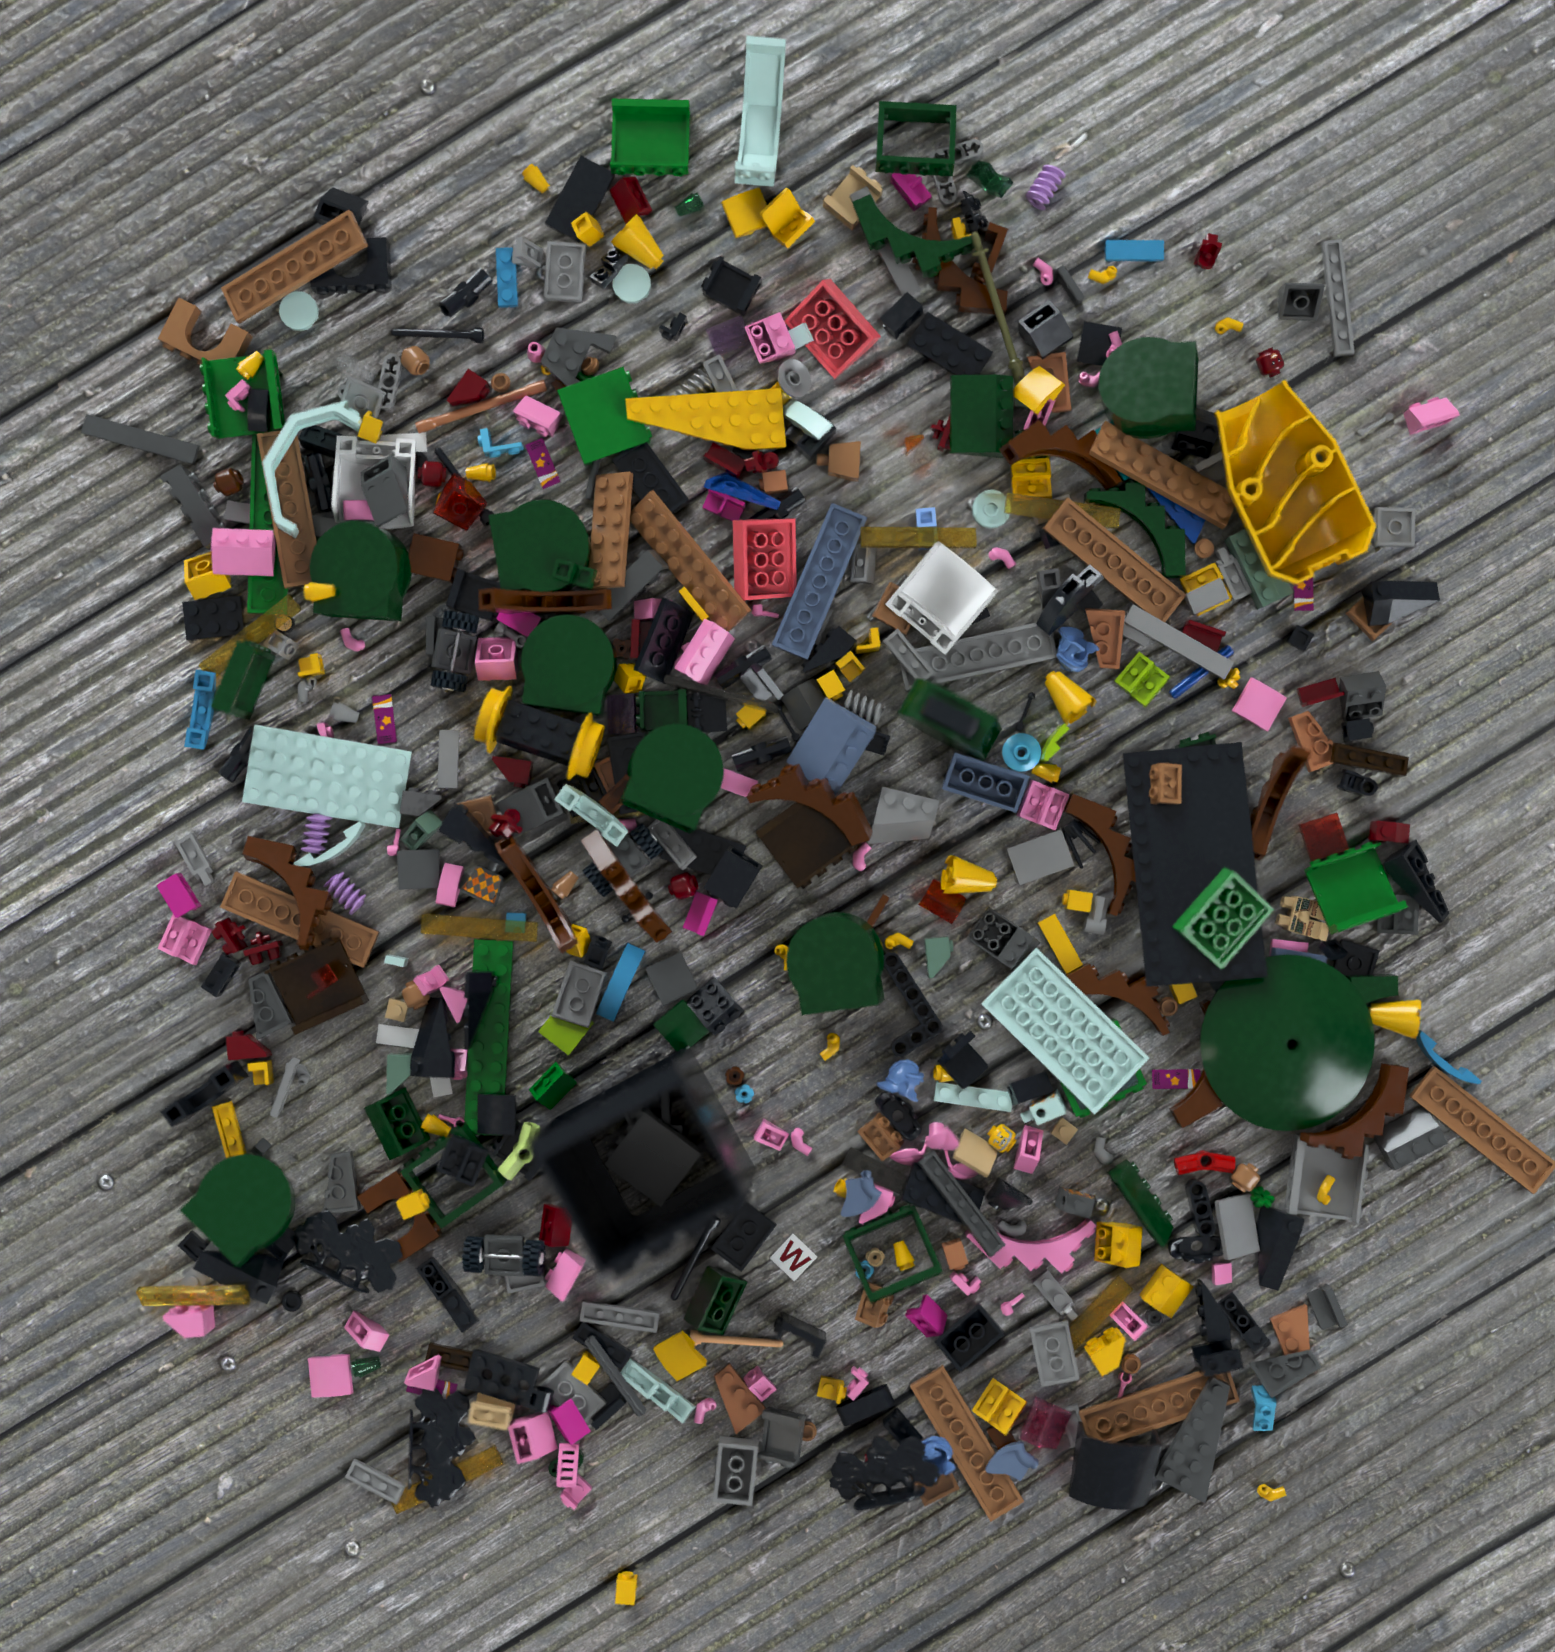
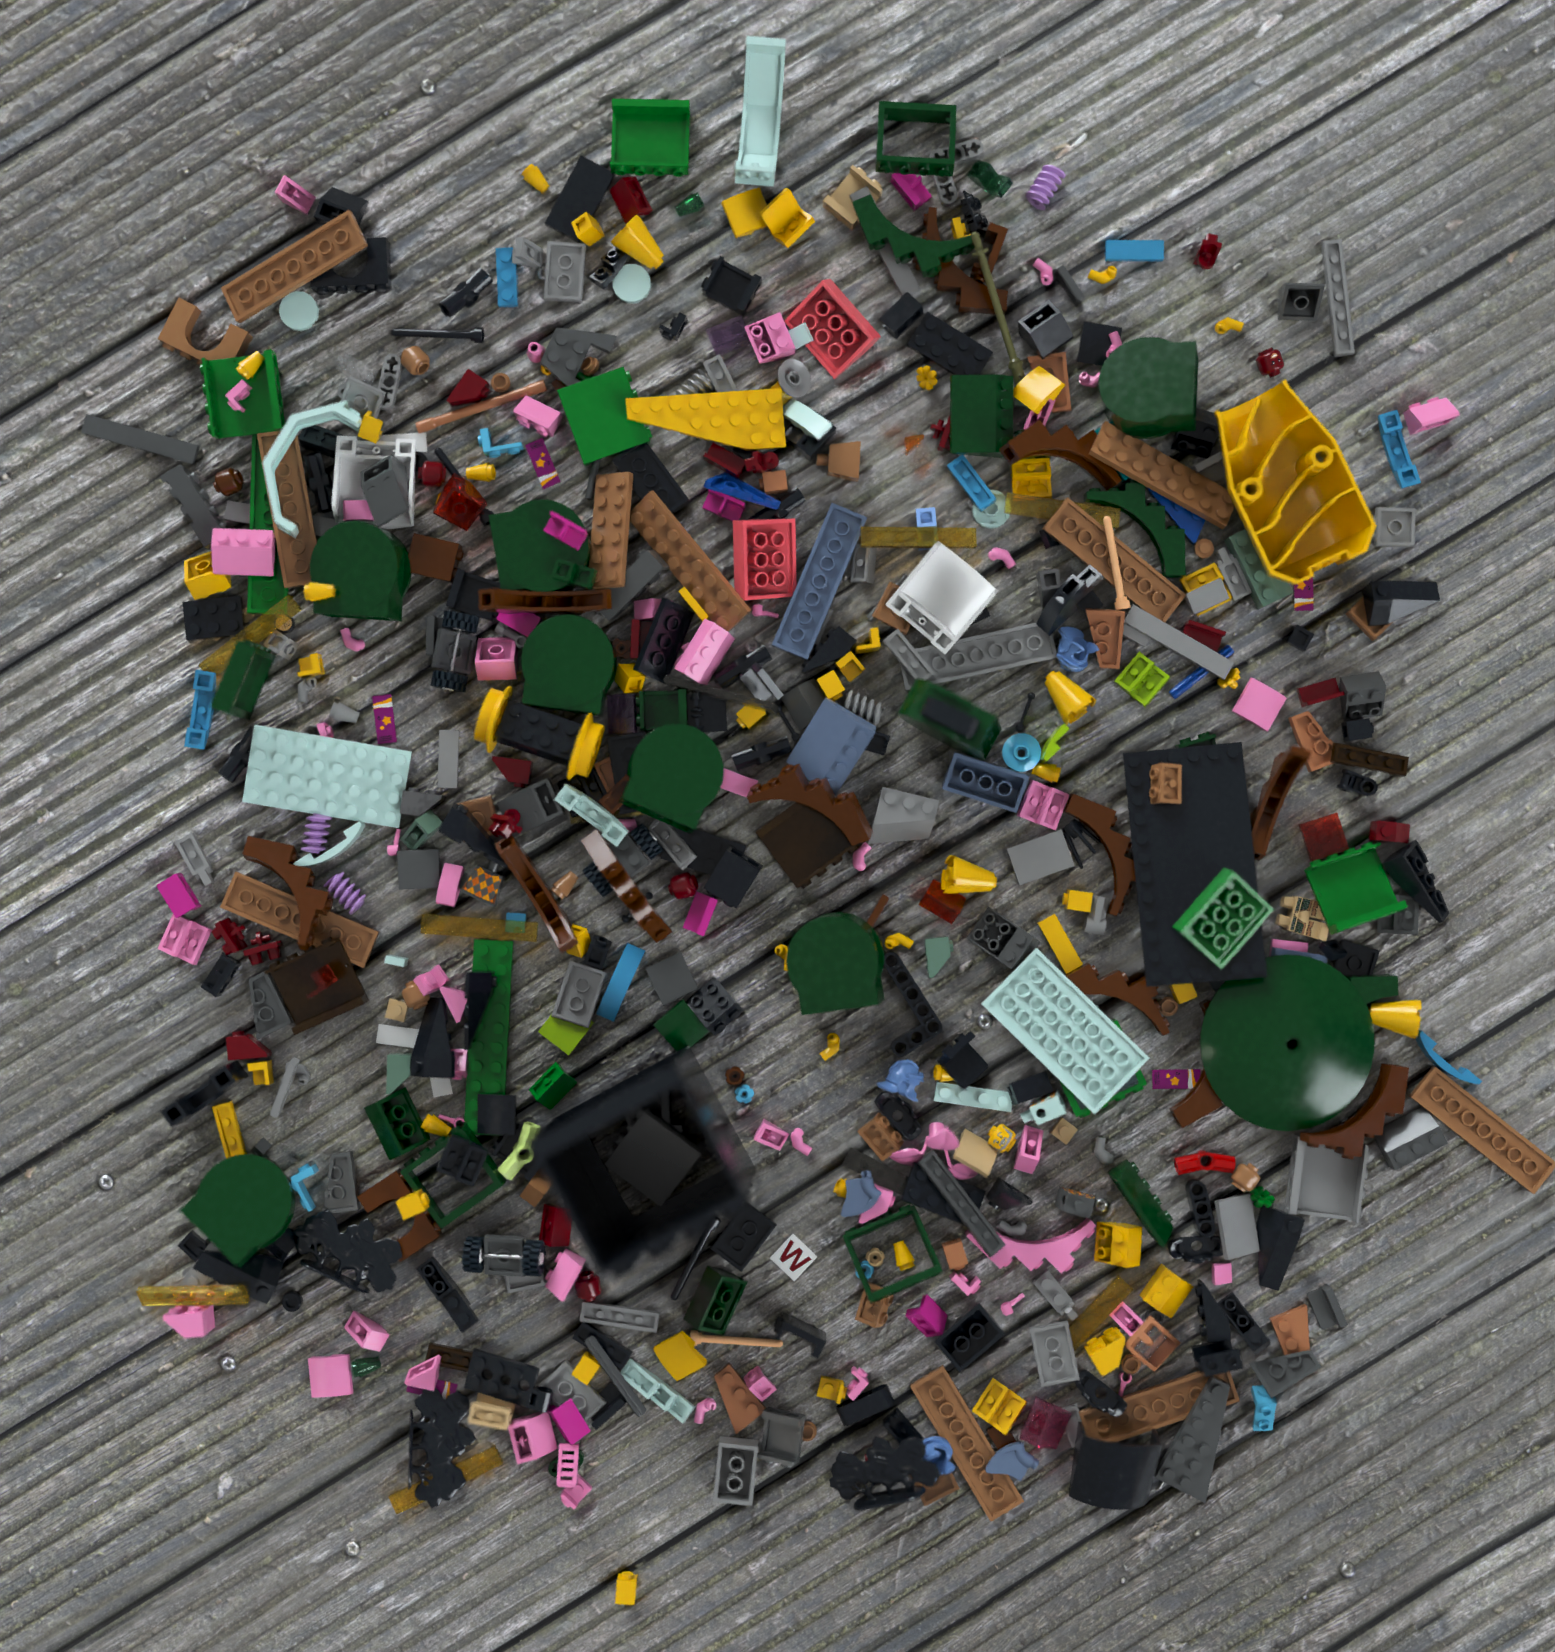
(258, 409): black slope -> none
(294, 195): none -> bright pink slope
(298, 1185): none -> medium azure bracket
(375, 1481): light grey tile -> none
(536, 1188): none -> medium nougat slope
(565, 531): none -> dark pink panel
(588, 1286): none -> dark red head
(926, 377): none -> yellow plant
(971, 483): none -> dark azure plate
(1112, 1403): none -> black piece
(1121, 600): none -> light nougat piece
(1152, 1343): none -> nougat window
(1269, 1493): yellow arm -> none
(1324, 1189): yellow arm -> none
(1396, 450): none -> dark azure slope

